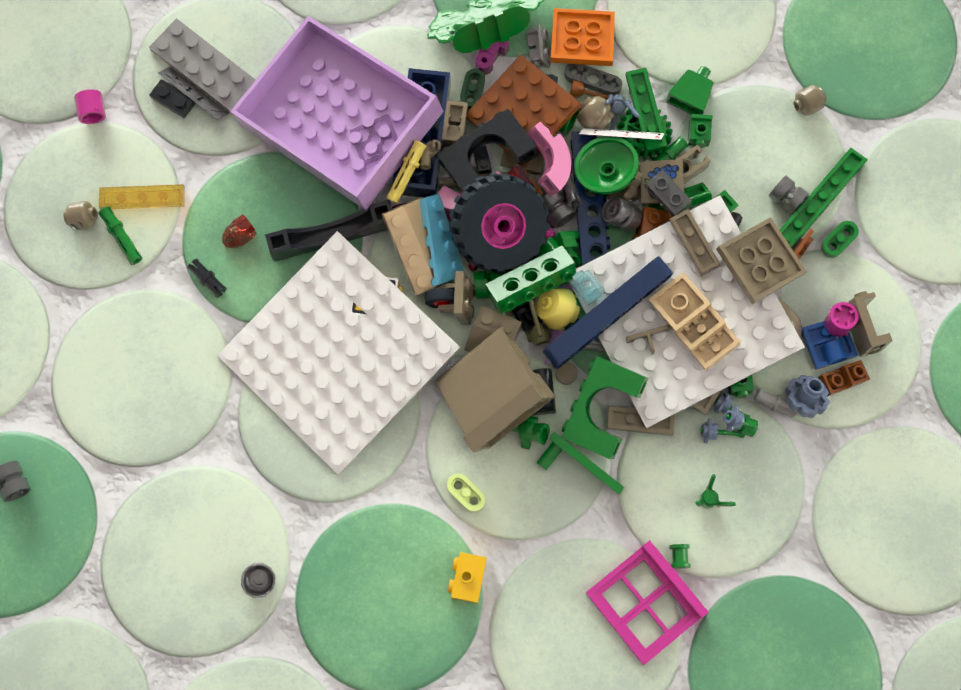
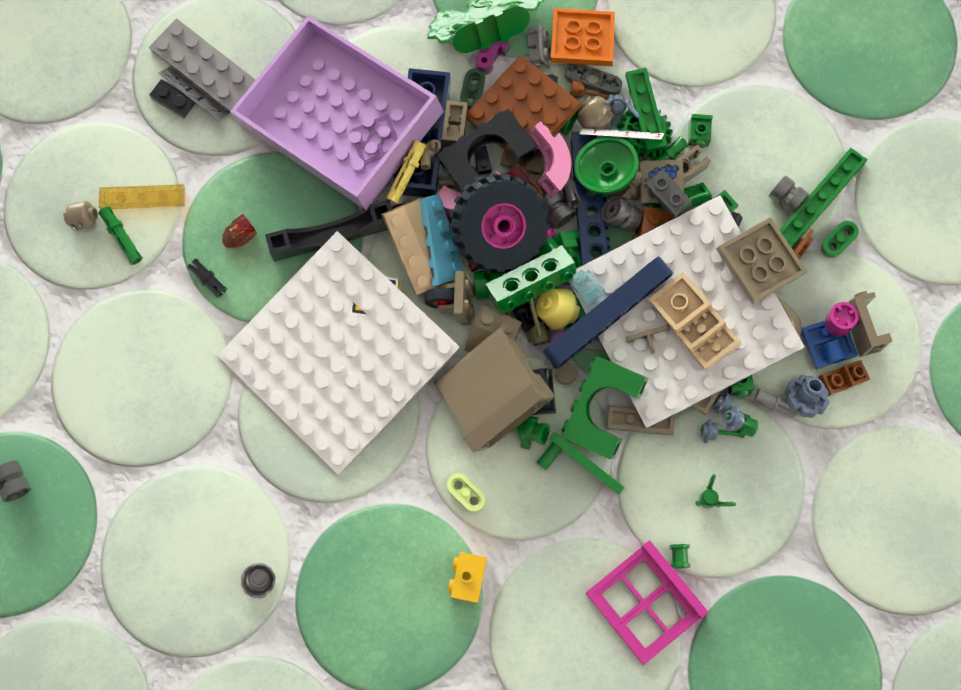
(90, 106): dark pink piece -> none
(692, 91): green torso -> none
(694, 242): dark tan tile -> none
(809, 100): dark tan head -> none

